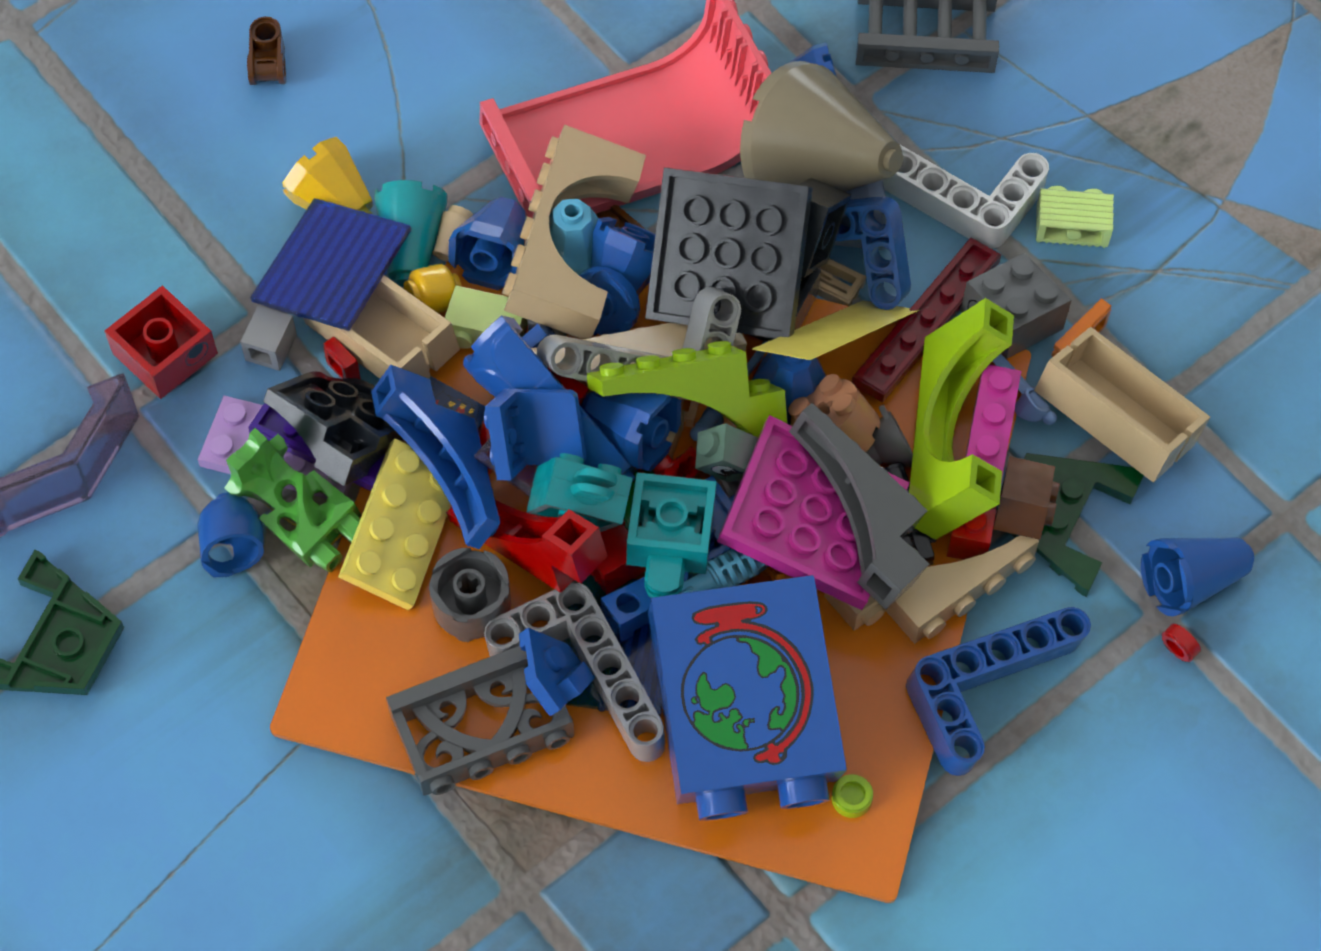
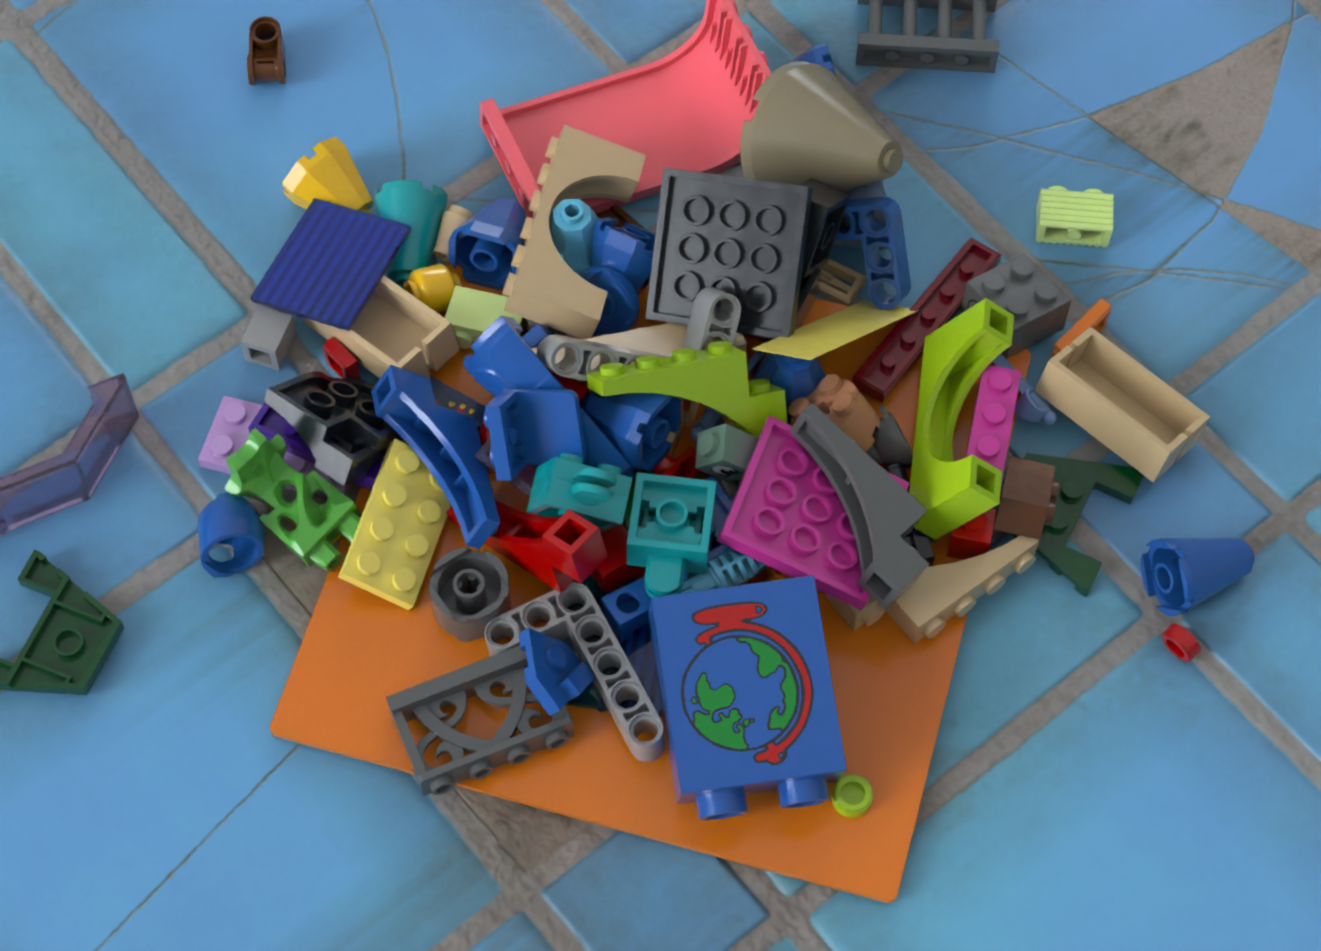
(161, 342): red brick -> none
(978, 207): white beam -> none
(984, 668): blue beam -> none

